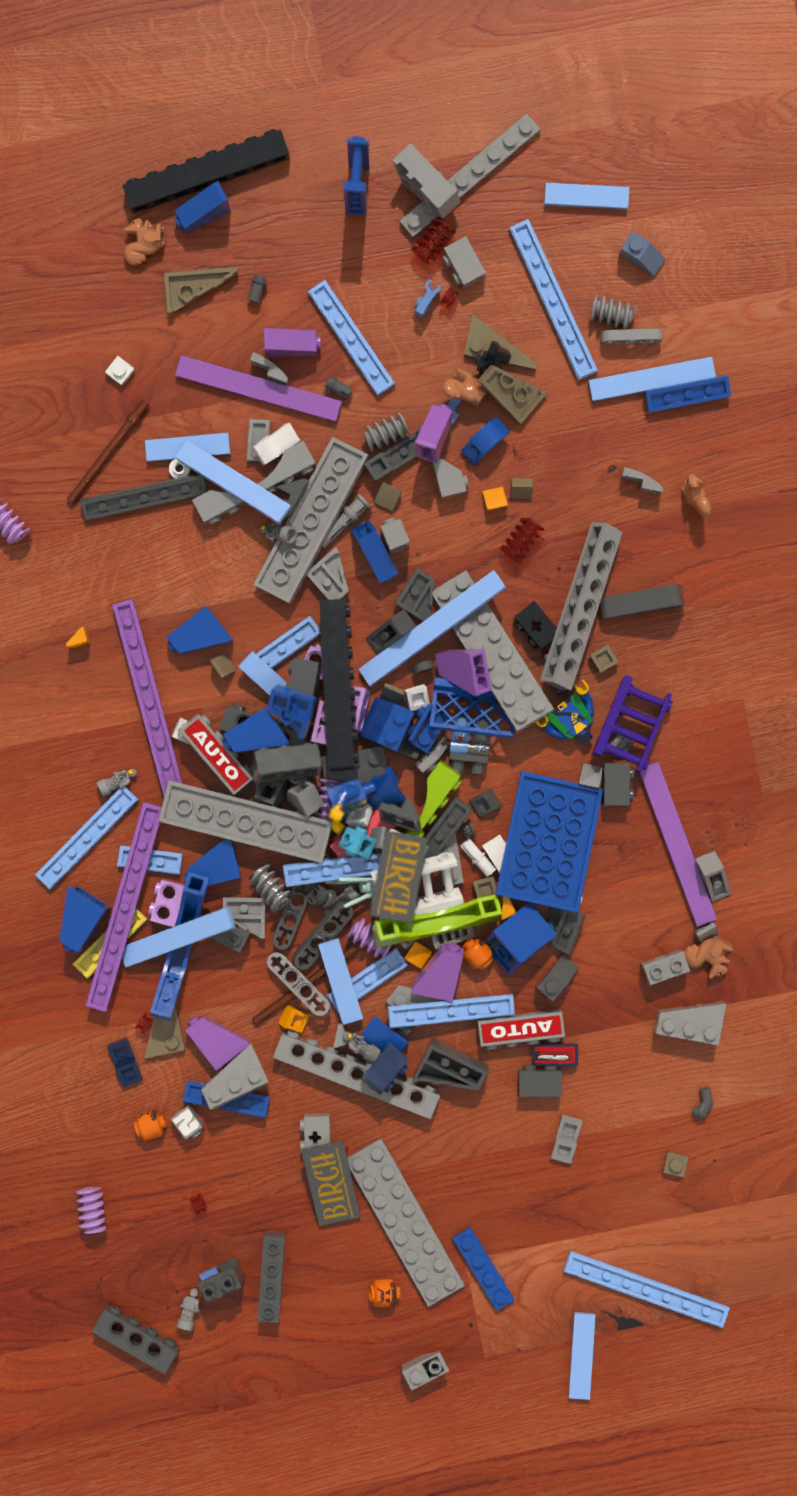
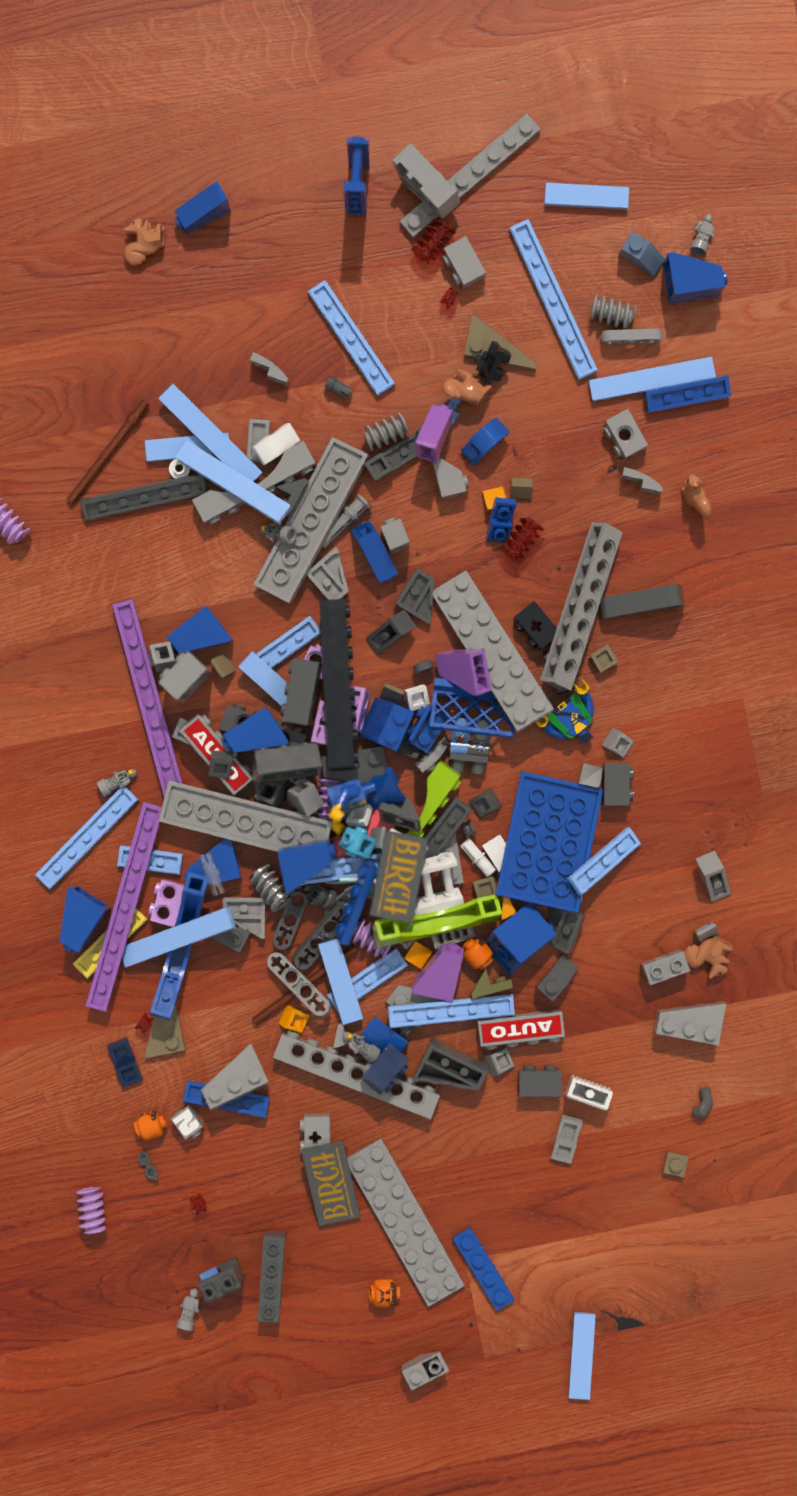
(79, 639): light orange slope -> none
(120, 371): white plate -> none
(139, 1349): dark grey brick -> none
(150, 1171): none -> dark grey piece
(161, 656): none -> light grey brick
(184, 676): none -> light grey brick
(187, 286): dark tan wing -> none
(202, 172): black brick -> none
(208, 433): none -> light blue tile
(213, 874): none -> clear pin
(215, 1040): medium lavender slope -> none
(220, 764): none -> dark grey slope
(257, 289): dark grey pin -> none
(258, 388): medium lavender tile -> none
(290, 343): medium lavender slope -> none
(292, 708): blue slope -> none
(304, 861): none -> blue slope
(357, 900): none -> blue plate
(387, 497): dark tan slope -> none
(423, 304): medium blue plate -> none
(432, 628): light blue tile -> none
(484, 987): none -> olive slope
(499, 1062): none -> light grey slope
(500, 519): none -> blue slope
(512, 394): dark tan wing -> none
(555, 1054): slope -> none
(589, 1092): none -> white brick
(604, 861): none -> light blue tile
(611, 726): dark purple fence -> none
(625, 422): none -> light grey brick
(646, 1289): light blue tile -> none
(677, 844): medium lavender tile -> none
(692, 278): none -> blue slope
(704, 231): none -> light grey piece

